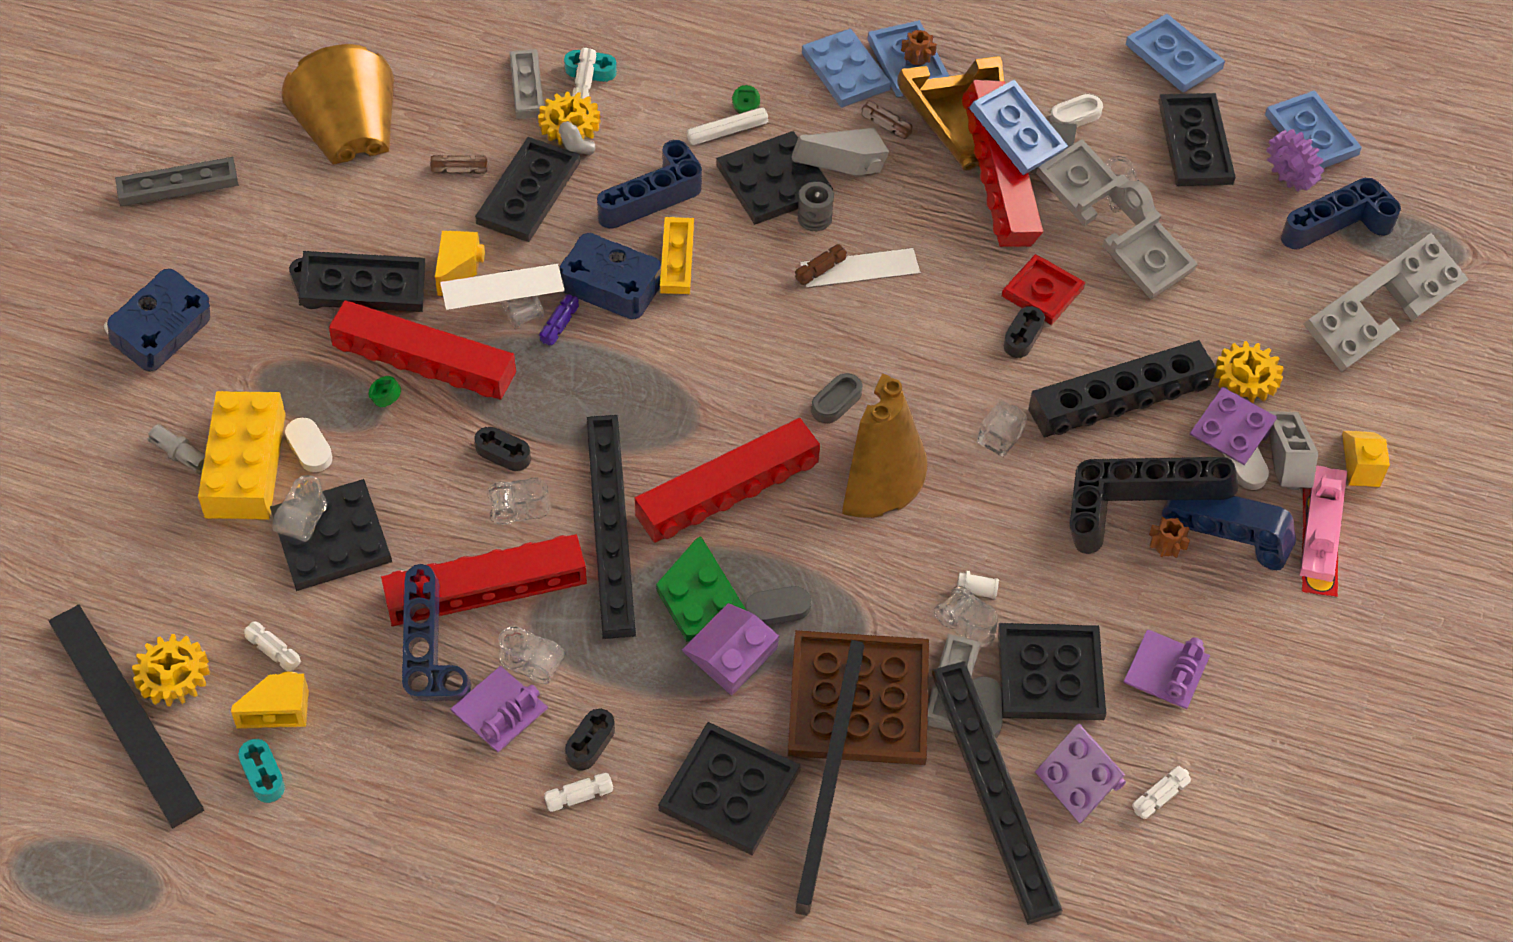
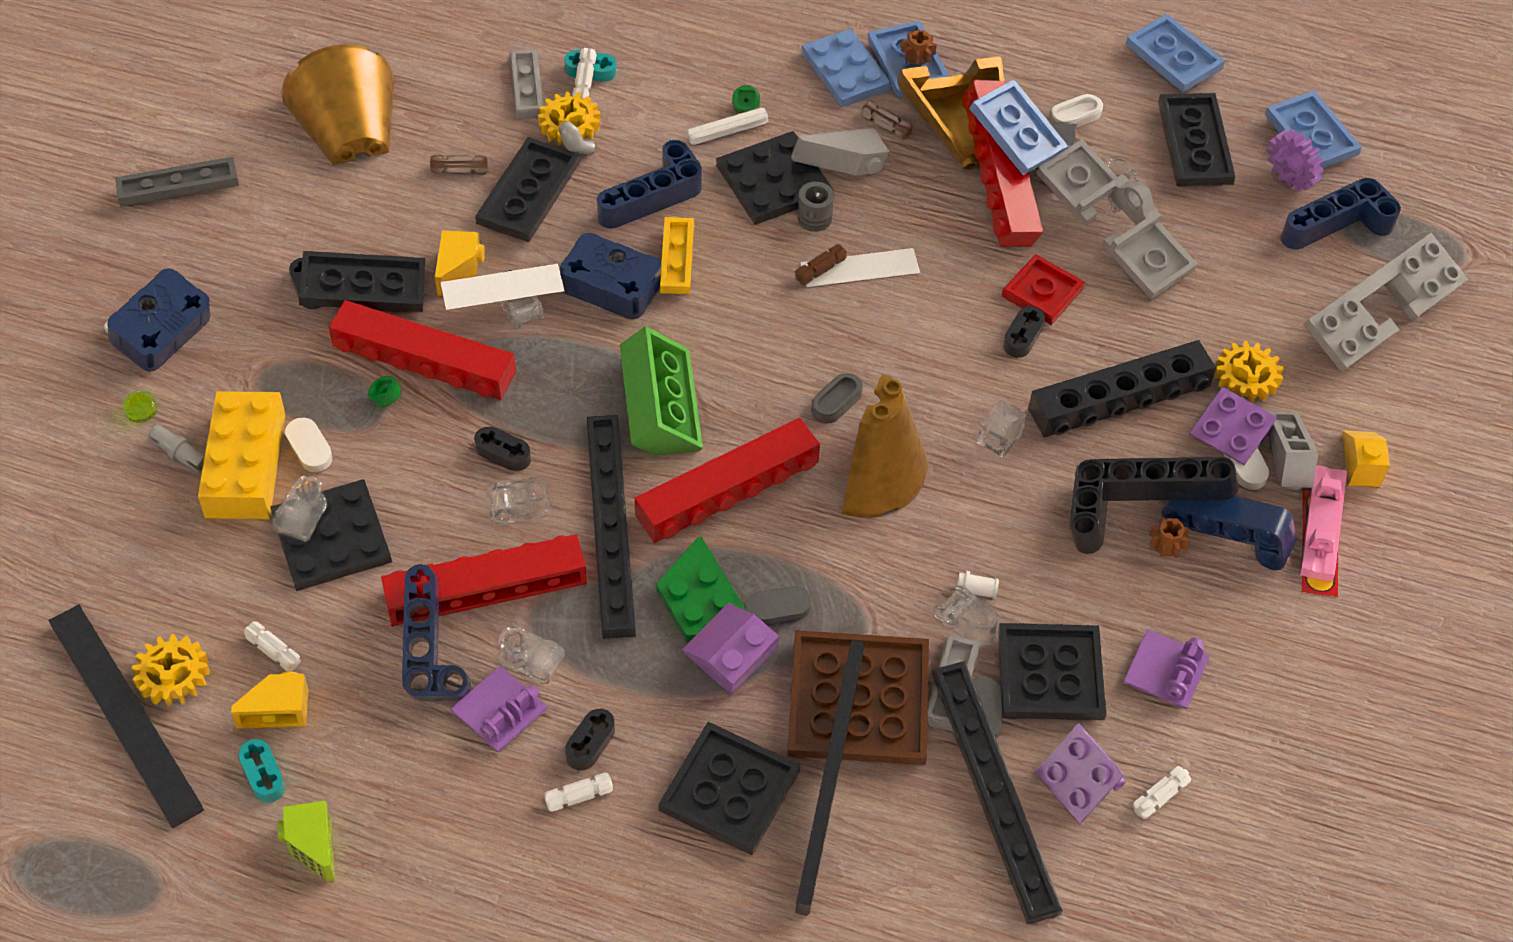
(139, 407): none -> clear neon green tile
(309, 836): none -> lime slope
(559, 319): dark purple axle -> none
(660, 394): none -> bright green slope

